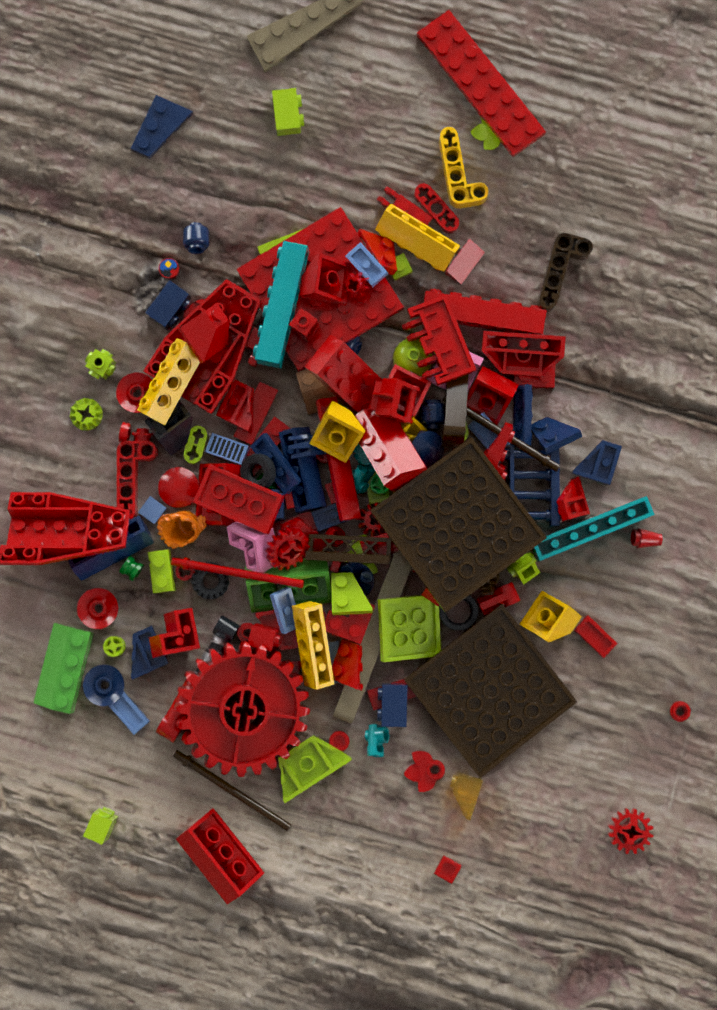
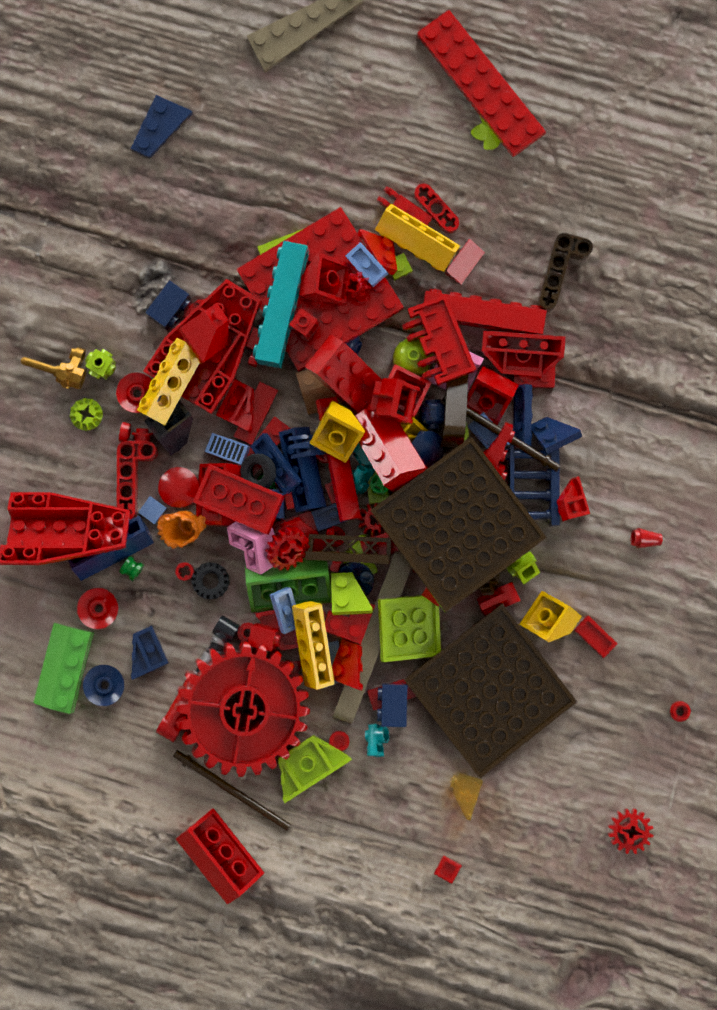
(66, 374): none -> pearl gold piece
(101, 825): lime brick -> none
(110, 646): lime wheel -> none
(129, 713): medium blue tile -> none
(161, 571): lime brick -> none
(169, 268): tile -> none
(180, 634): red brick -> none
(187, 564): red bar -> none
(196, 238): dark blue head -> none
(200, 446): lime beam -> none
(286, 111): lime brick -> none
(421, 771): red plate -> none
(457, 167): yellow beam -> none
(464, 625): black tyre -> none
(593, 528): teal brick -> none
(599, 463): dark blue wing -> none

